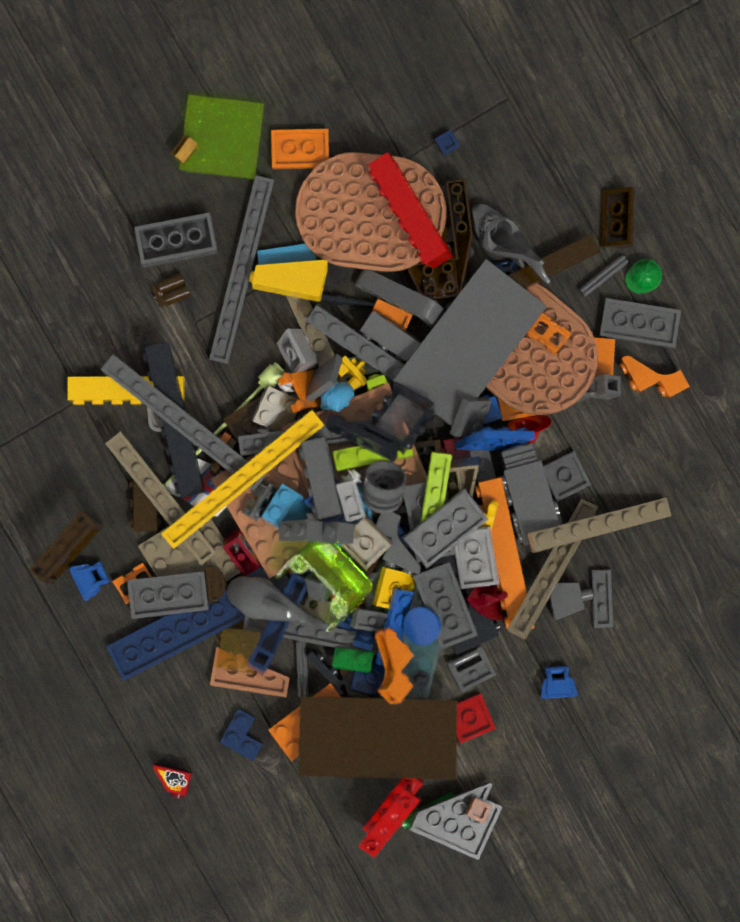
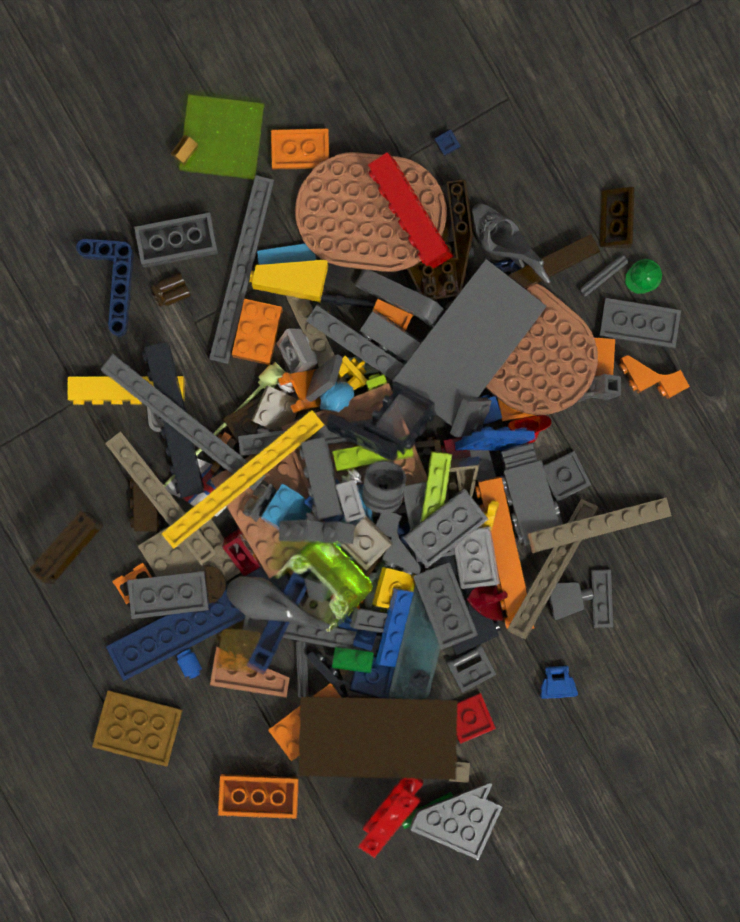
(86, 580): blue piece -> none
(117, 280): none -> dark blue beam
(137, 728): none -> pearl gold plate
(173, 779): slope -> none
(189, 664): none -> blue brick
(236, 737): dark blue plate -> none
(257, 331): none -> orange brick
(258, 796): none -> orange brick
(394, 657): orange arch -> none
(422, 625): blue tile -> none
(462, 772): none -> dark tan plate
(478, 810): plate -> none
(545, 338): orange piece -> none

